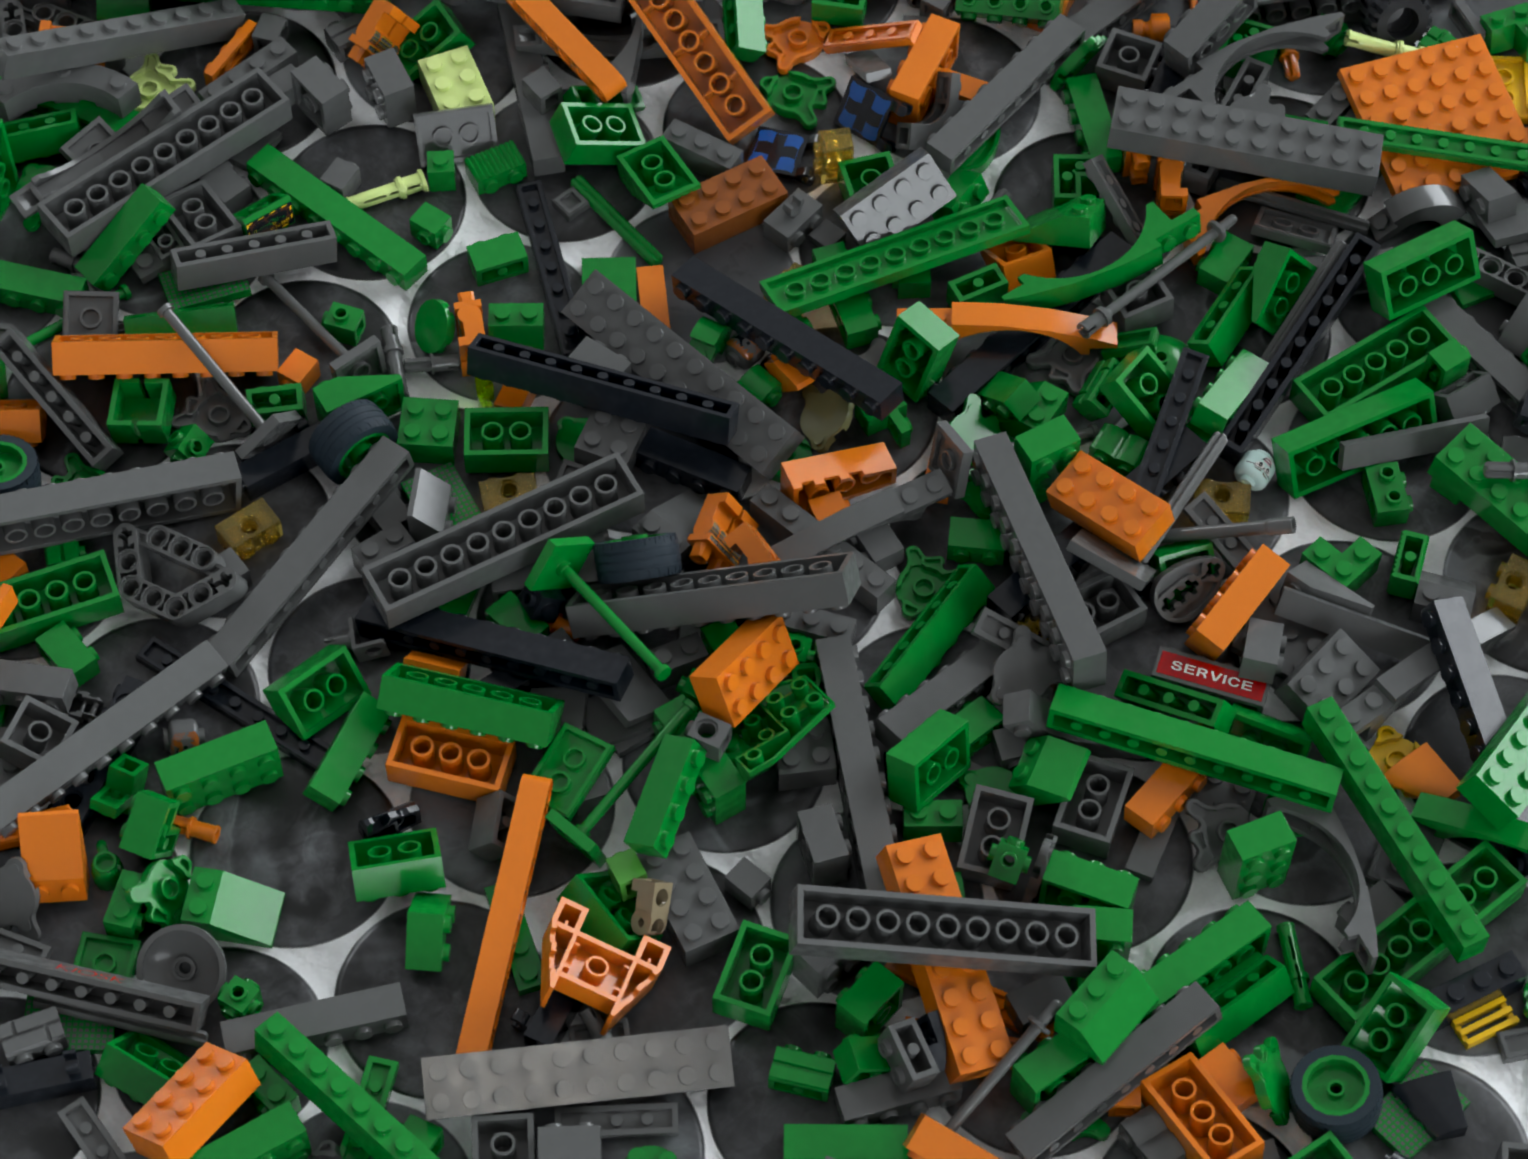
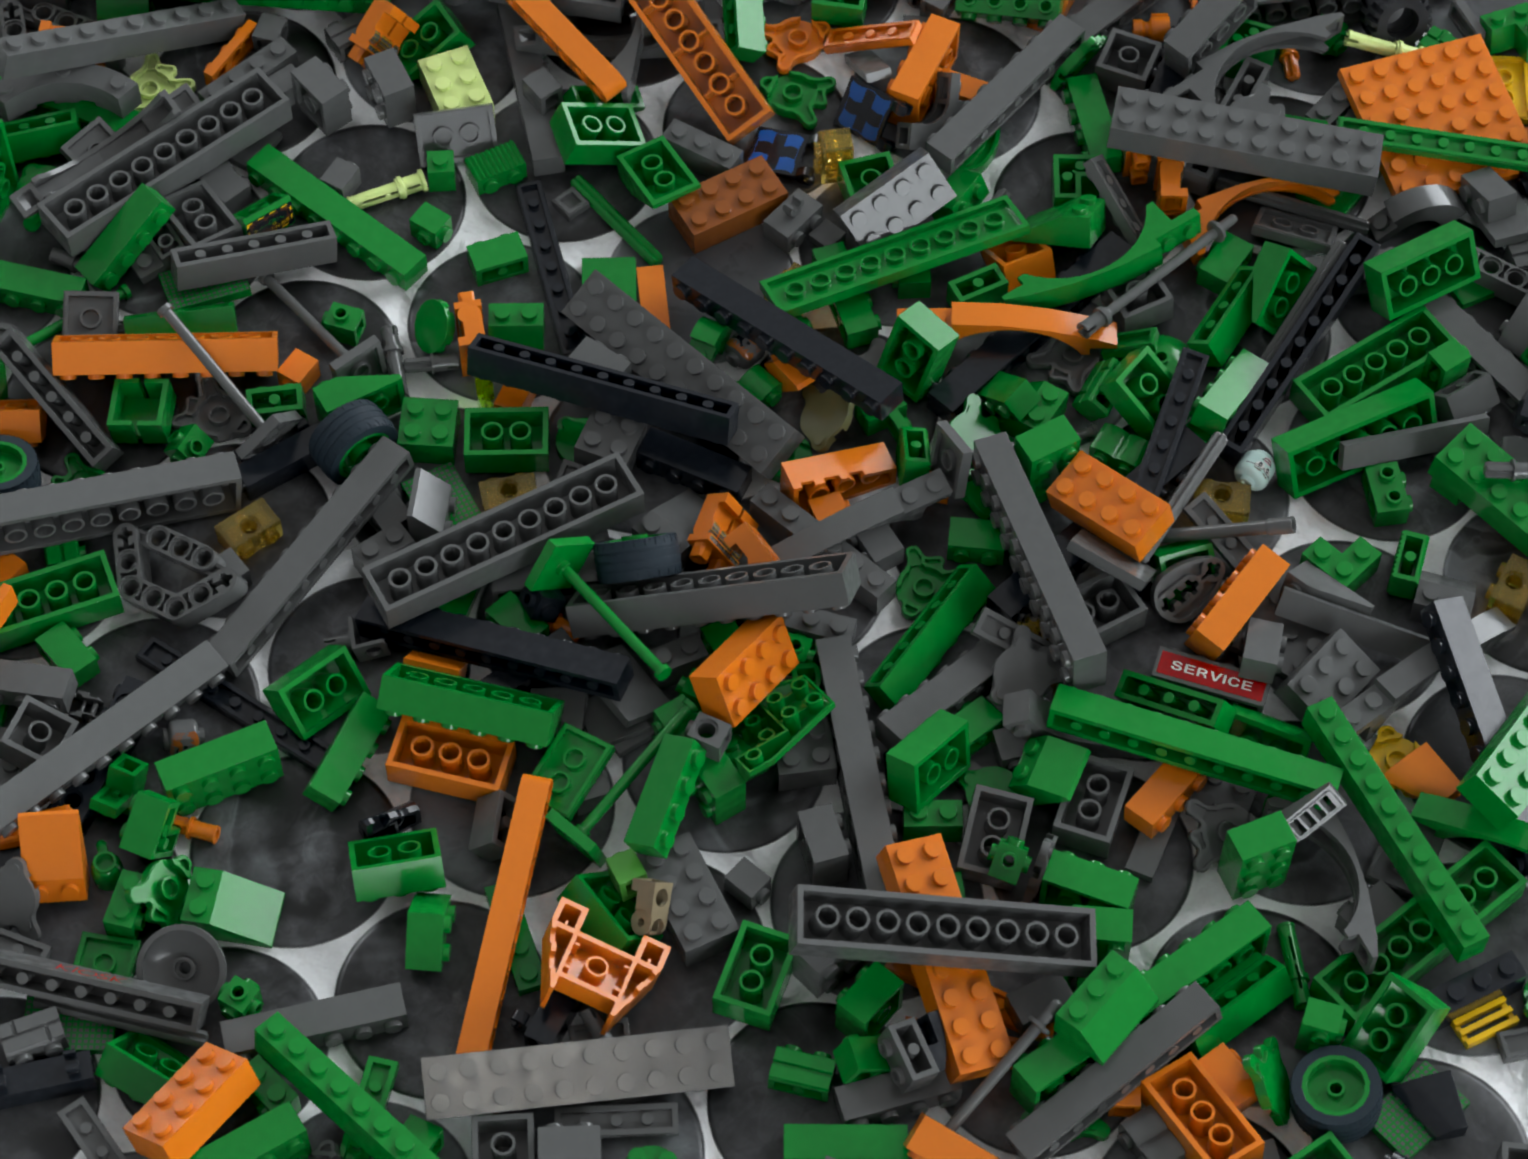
(912, 454): none -> green brick
(1317, 818): none -> dark grey slope
(1320, 1025): none -> green brick

